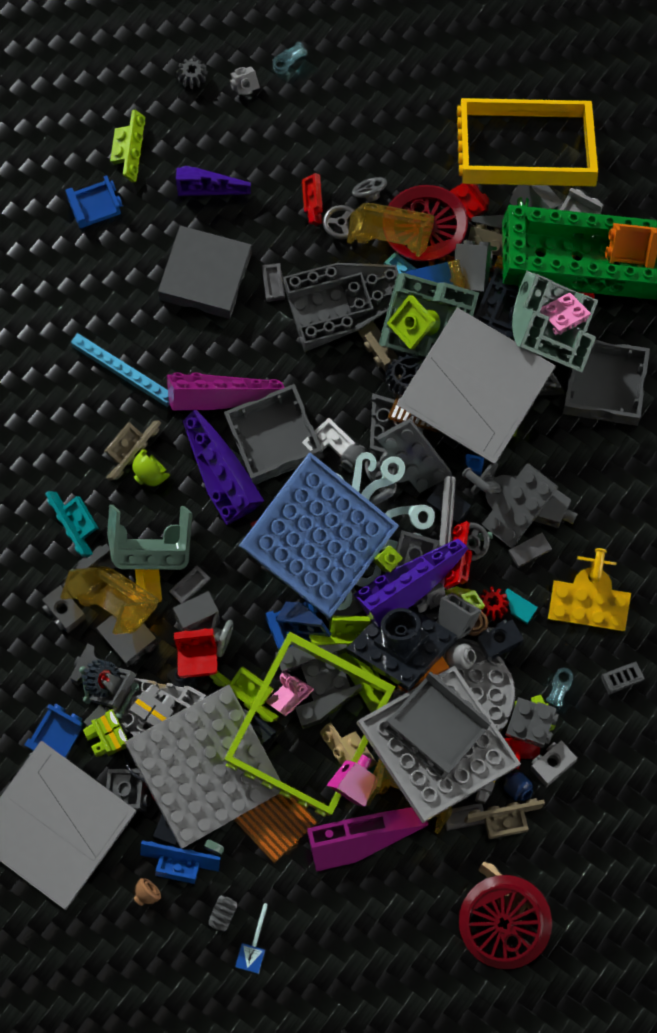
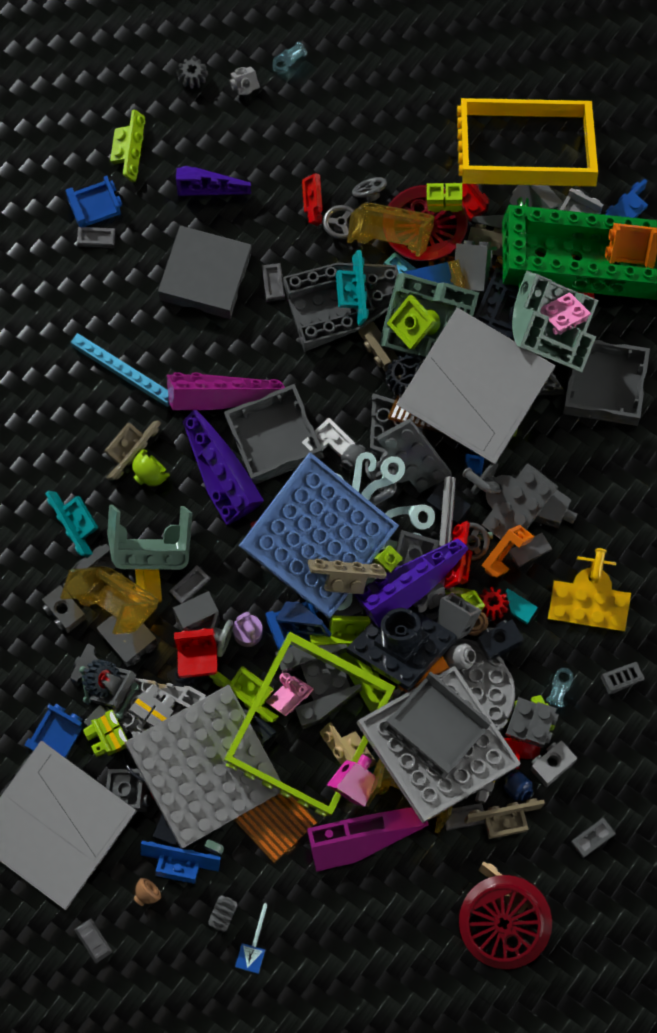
(93, 940): none -> flat silver tile
(96, 237): none -> flat silver tile
(247, 630): none -> lavender piece
(346, 576): none -> dark tan bracket
(351, 288): none -> teal bracket
(450, 201): none -> lime hips
(516, 535): none -> orange panel
(593, 838): none -> dark grey piece
(629, 204): none -> blue bracket

